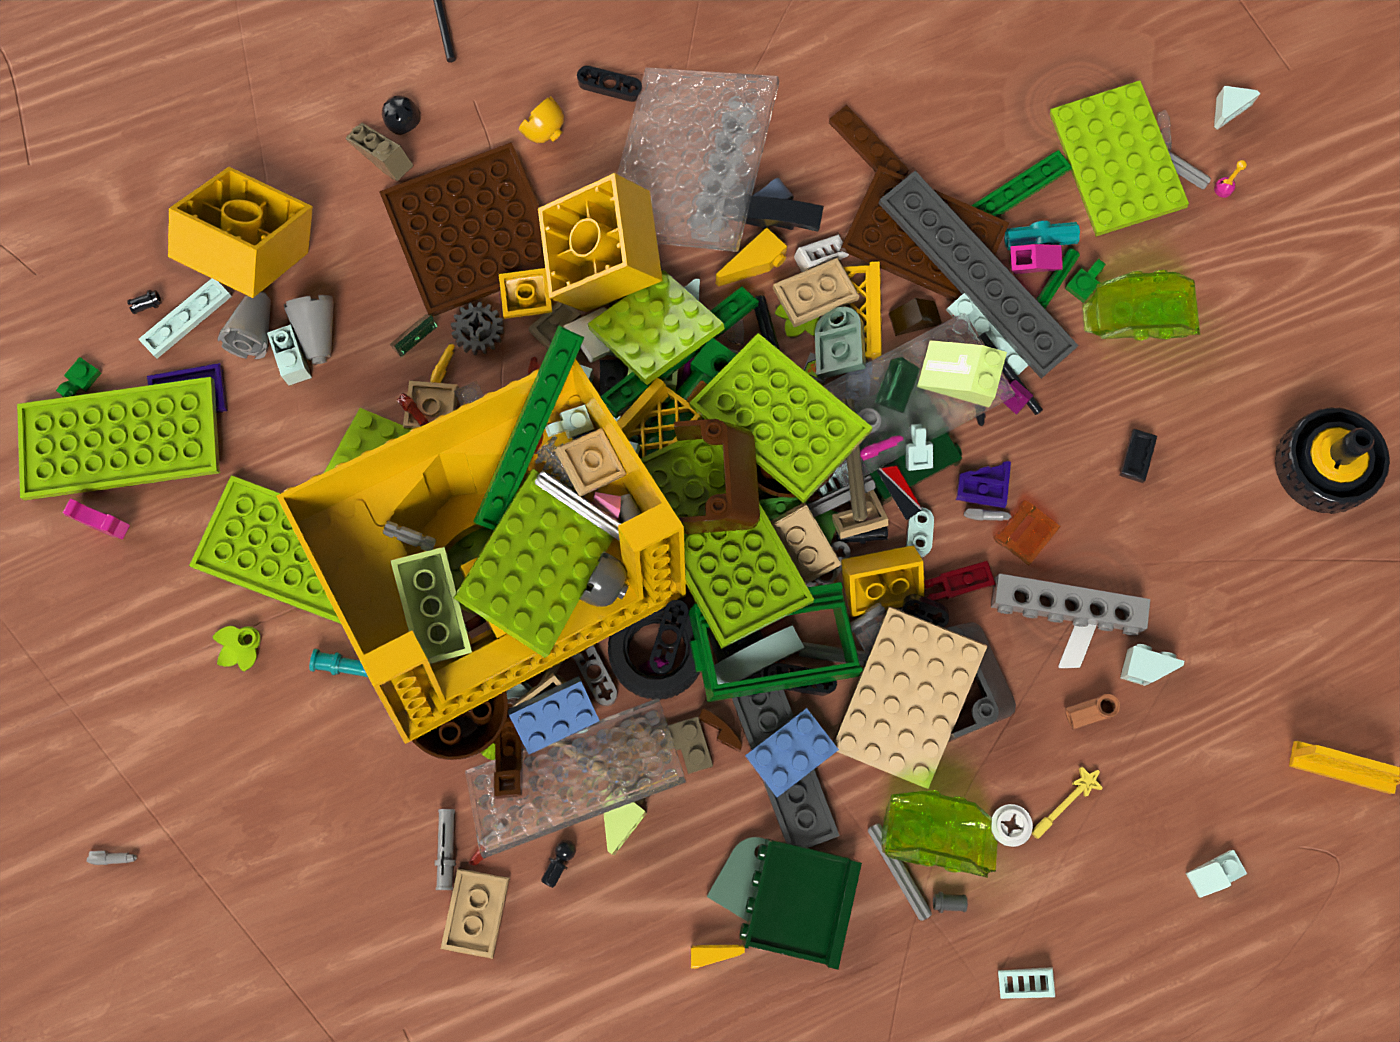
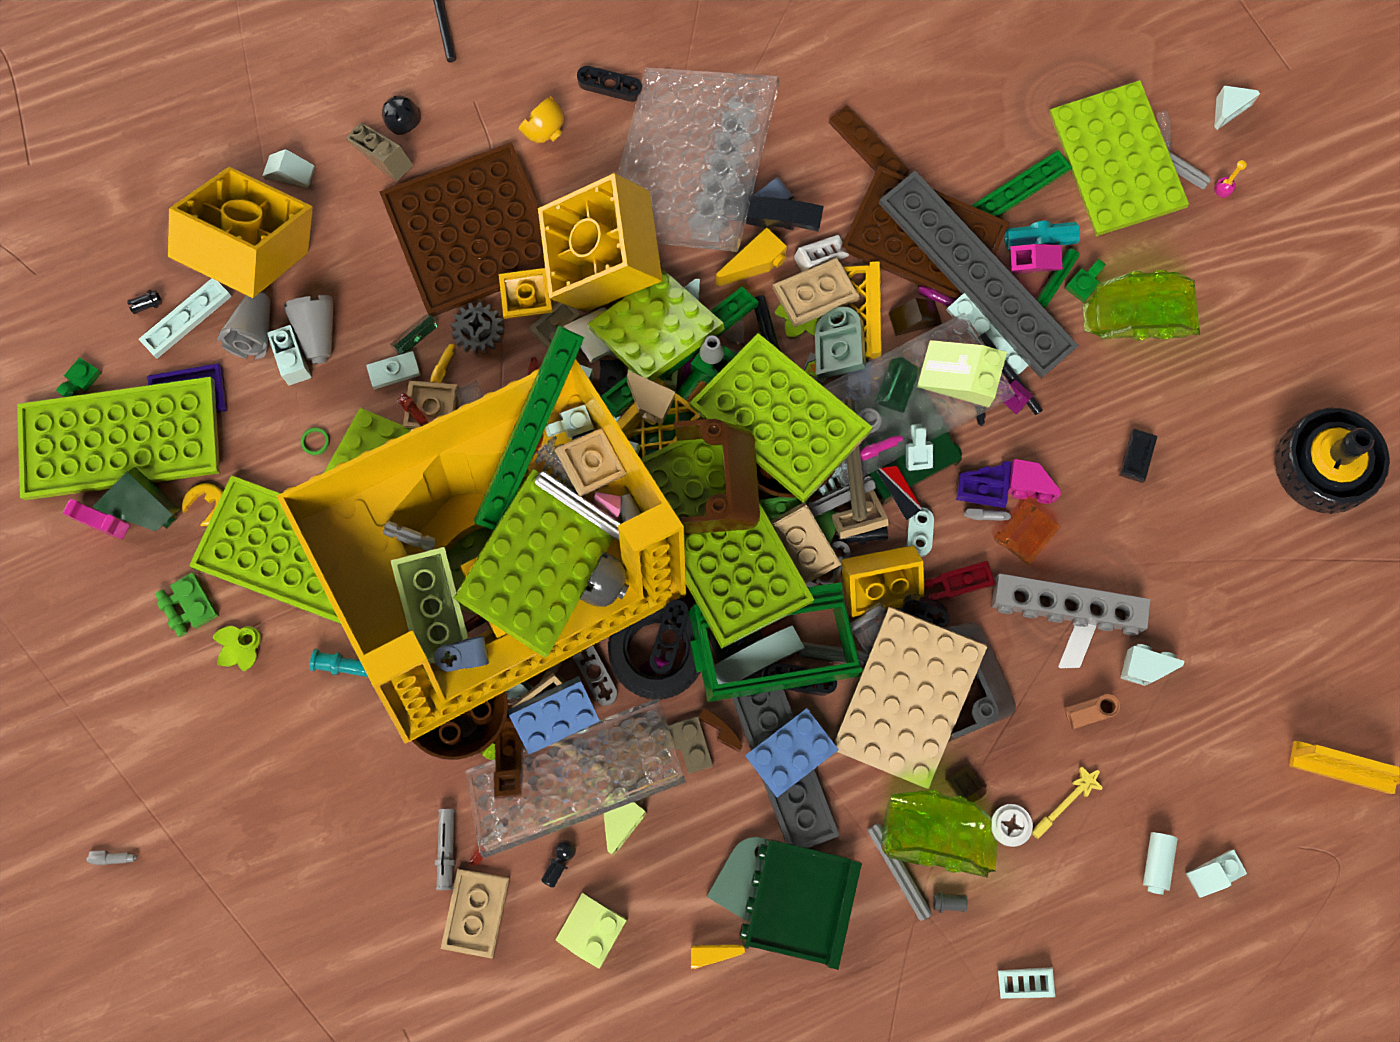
(138, 502): none -> dark green slope
(193, 600): none -> bright green plate
(212, 492): none -> yellow head
(289, 169): none -> light aqua slope
(306, 433): none -> bright green piece
(393, 370): none -> light aqua plate
(467, 654): none -> sand blue piece
(591, 930): none -> yellowish green slope
(650, 398): none -> tan slope
(711, 355): none -> light grey cone
(935, 295): none -> magenta piece
(966, 784): none -> dark brown tile
(1032, 481): none -> dark pink slope
(1160, 863): none -> light aqua brick

